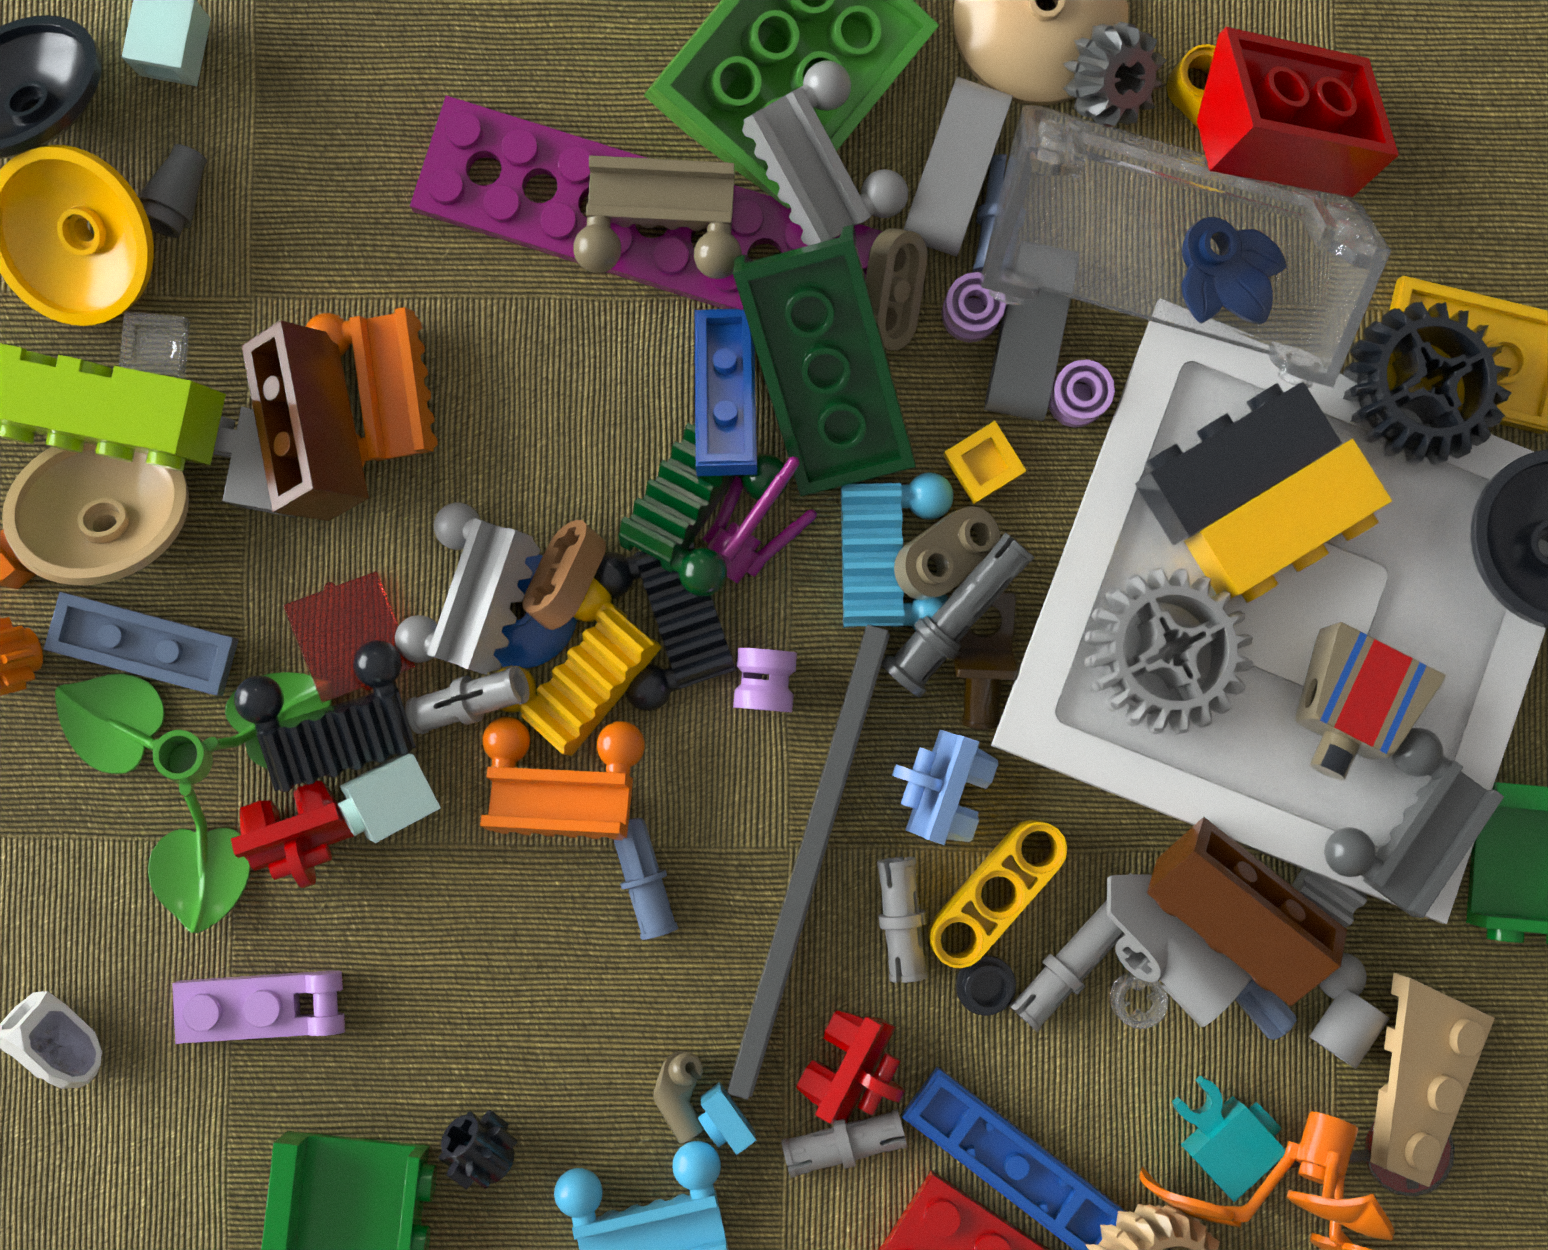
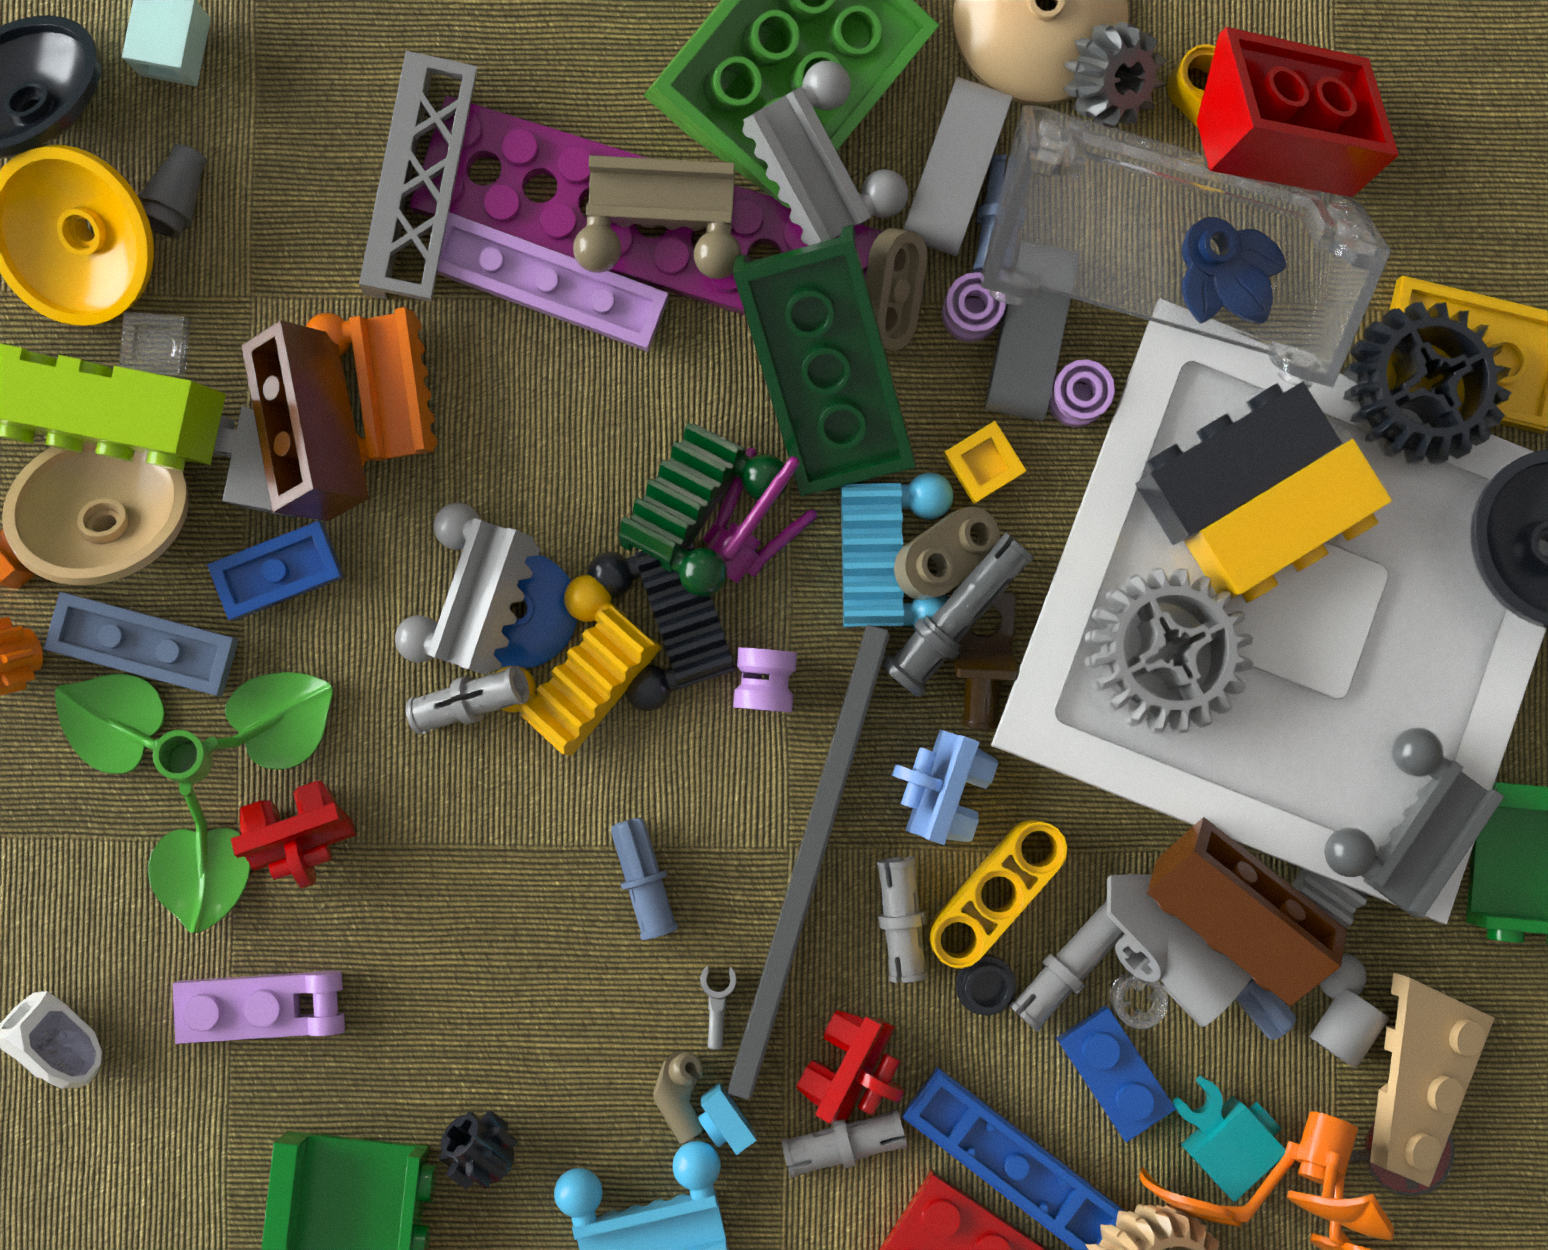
(275, 571): none -> blue plate
(333, 736): black gear -> none
(335, 625): clear red piece -> none
(387, 798): light aqua brick -> none
(397, 173): none -> light grey fence
(551, 283): none -> lavender plate
(560, 800): orange gear -> none
(564, 574): medium nougat beam -> none
(716, 1008): none -> light grey hand
(724, 394): blue tile -> none
(1115, 1073): none -> blue plate
(1361, 698): torso -> none

